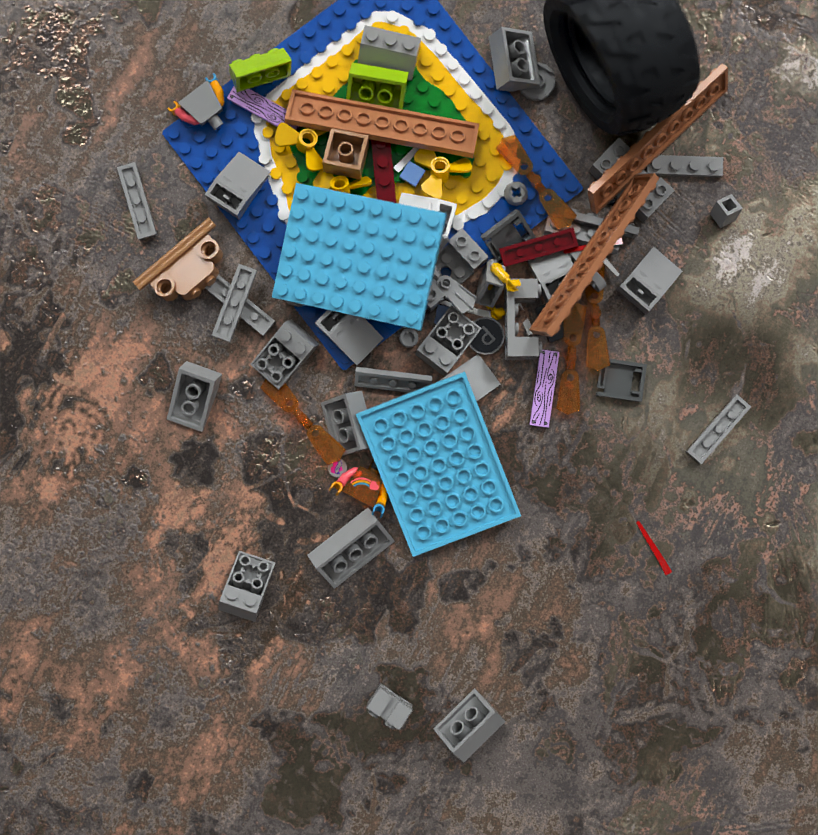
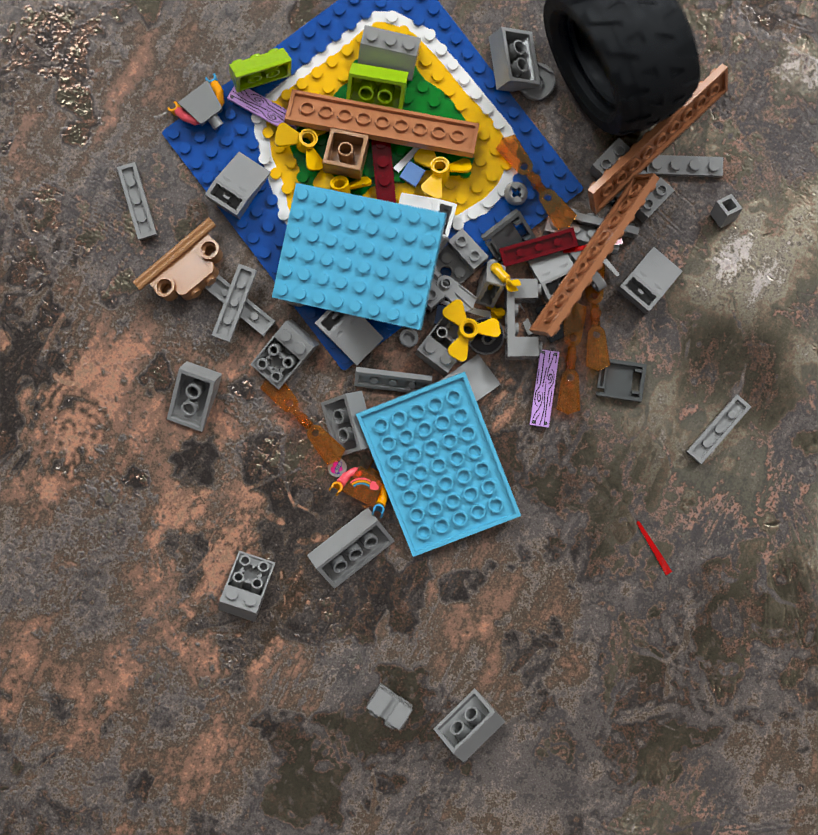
(456, 314): none -> yellow piece

